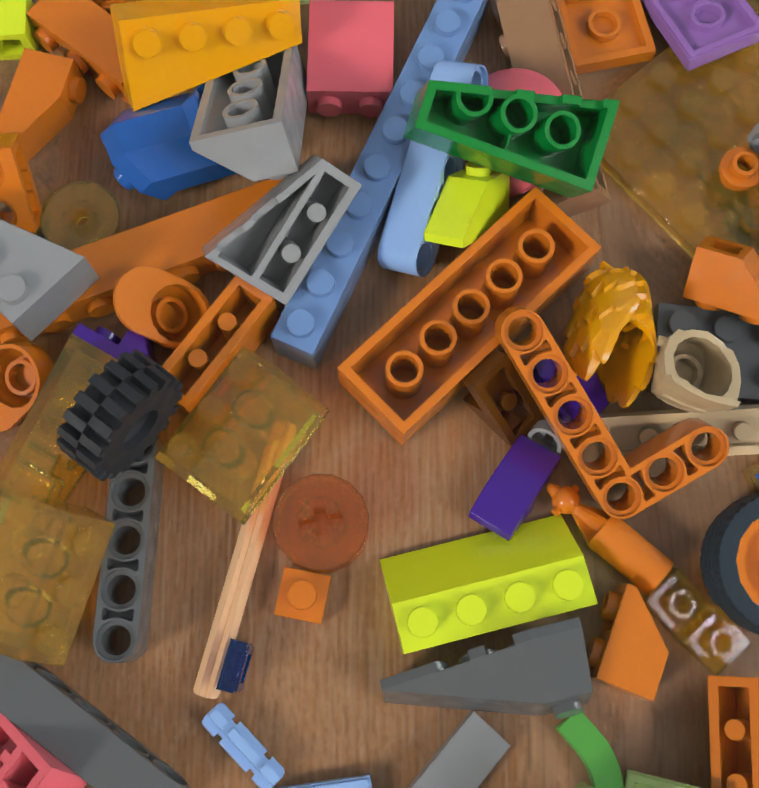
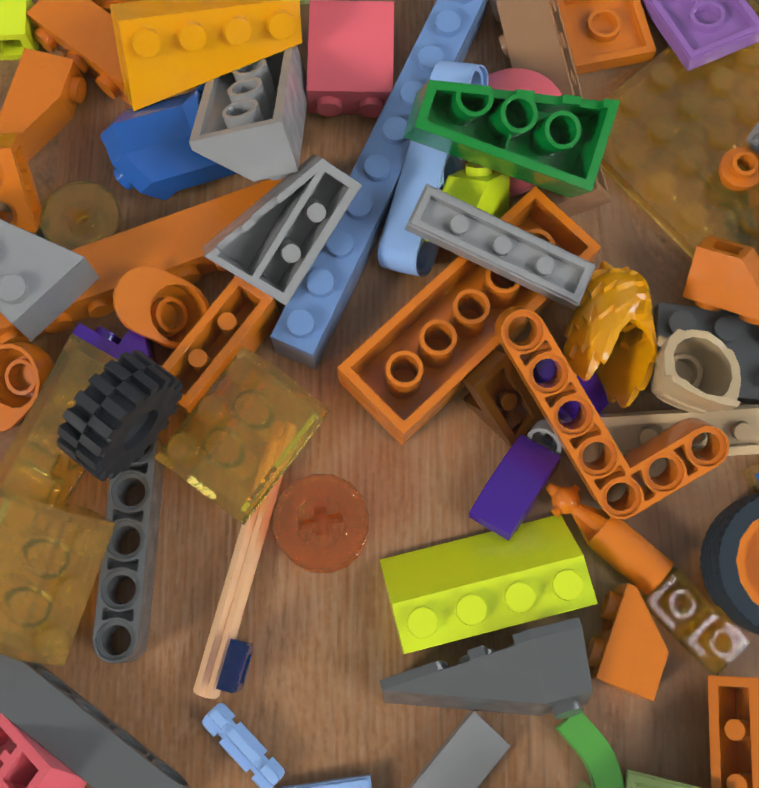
(302, 595): orange plate -> none
(500, 247): none -> light grey tile

